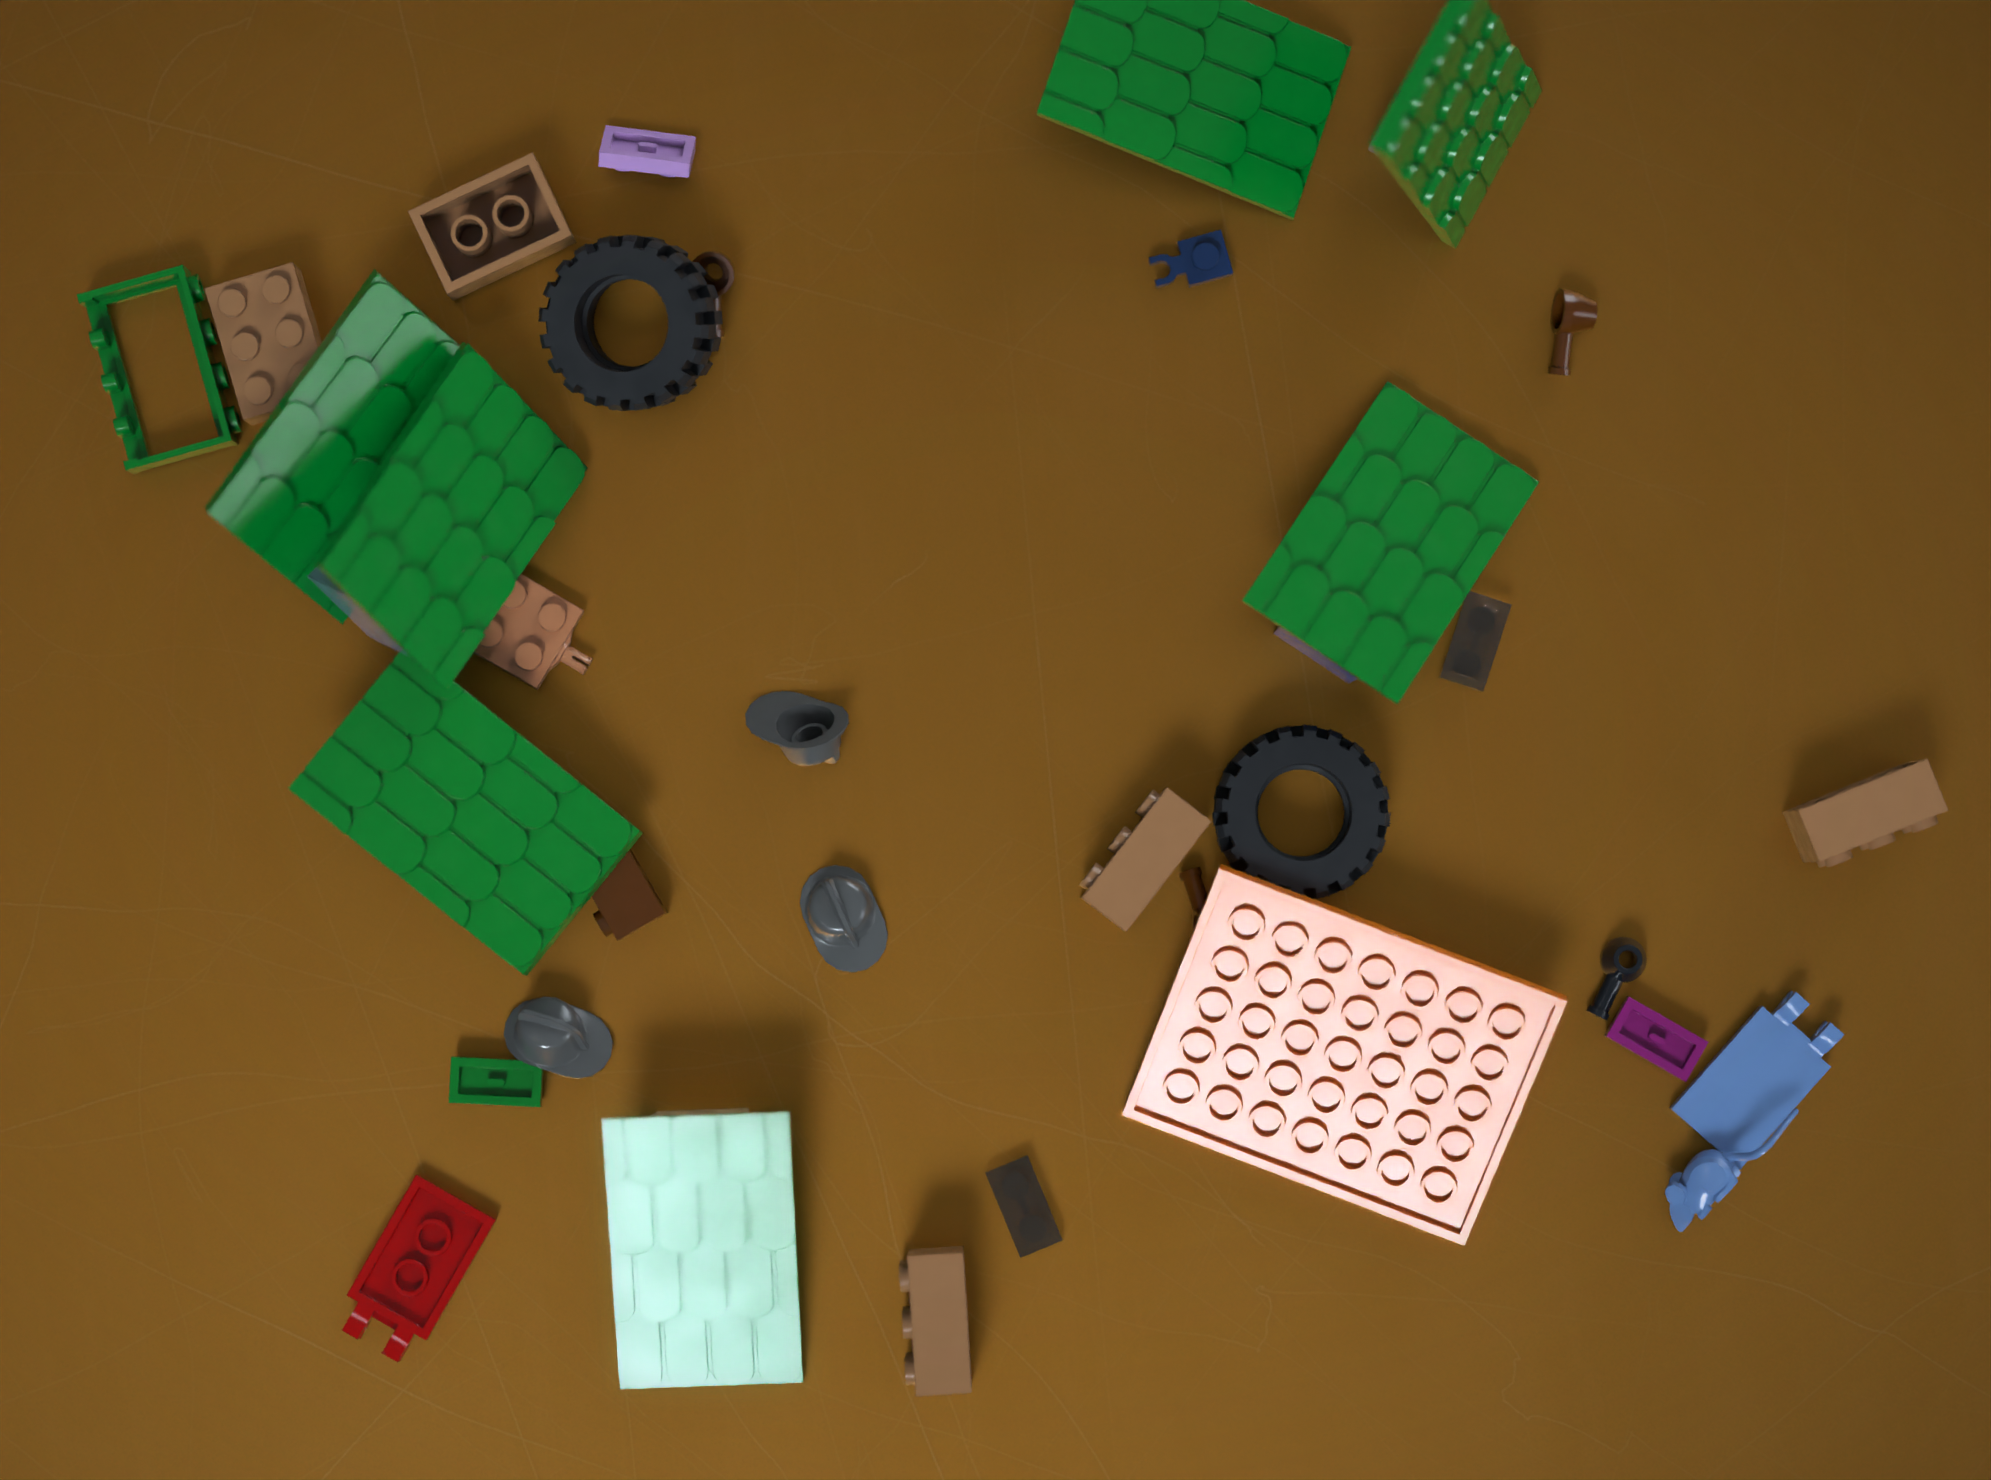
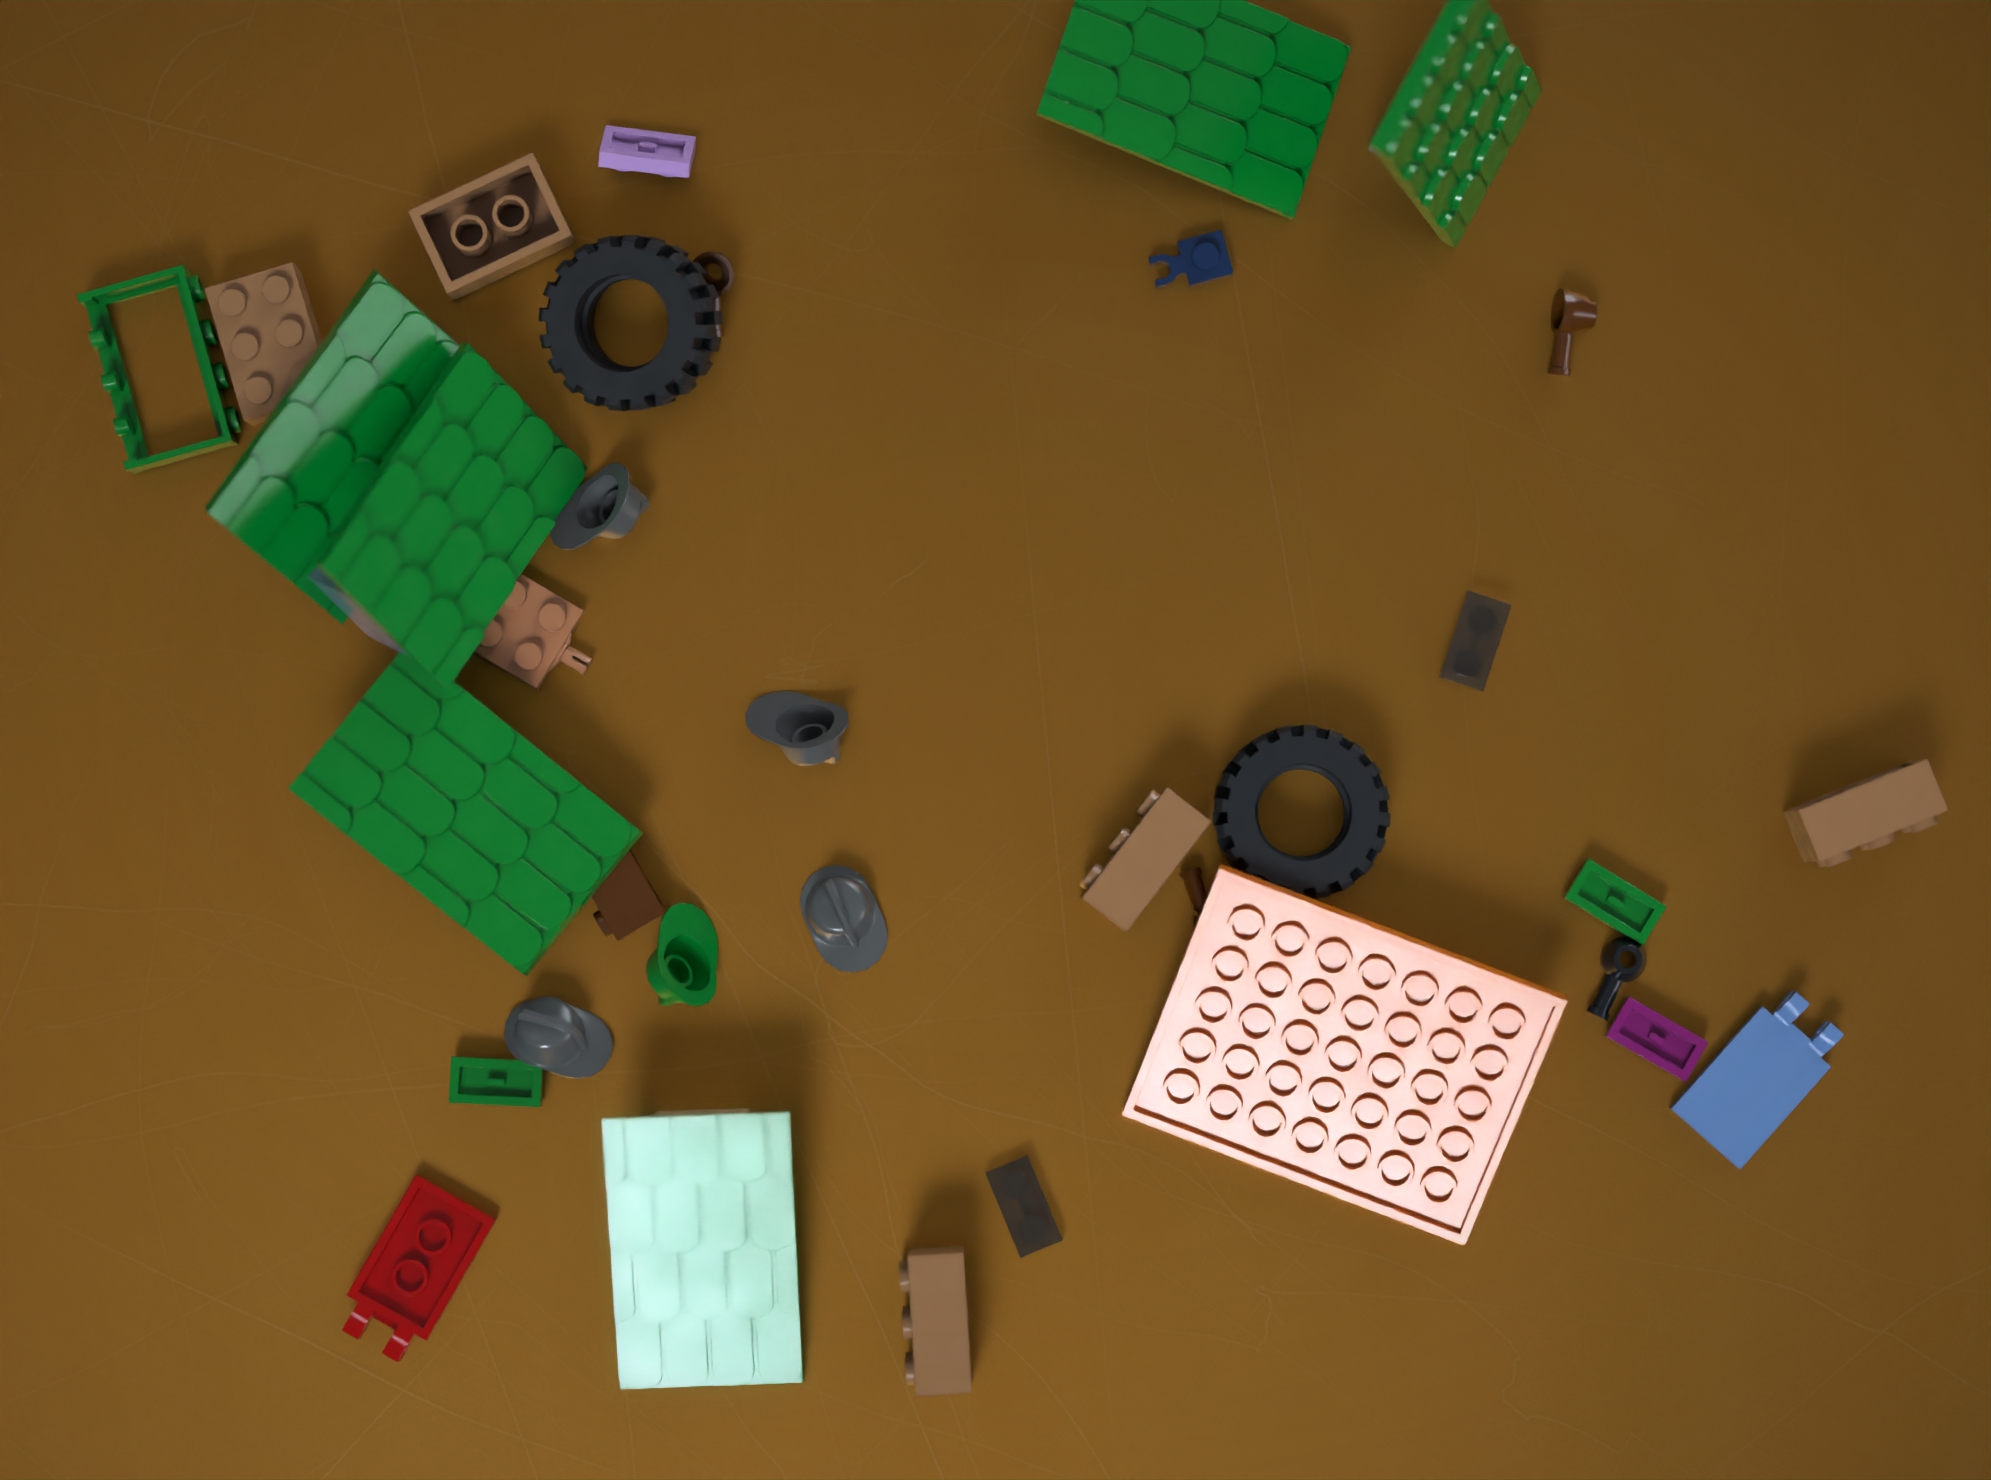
(599, 508): none -> dark grey piece
(685, 957): none -> green piece
(1389, 544): green piece -> none
(1614, 901): none -> green plate
(1709, 1179): medium blue animal -> none

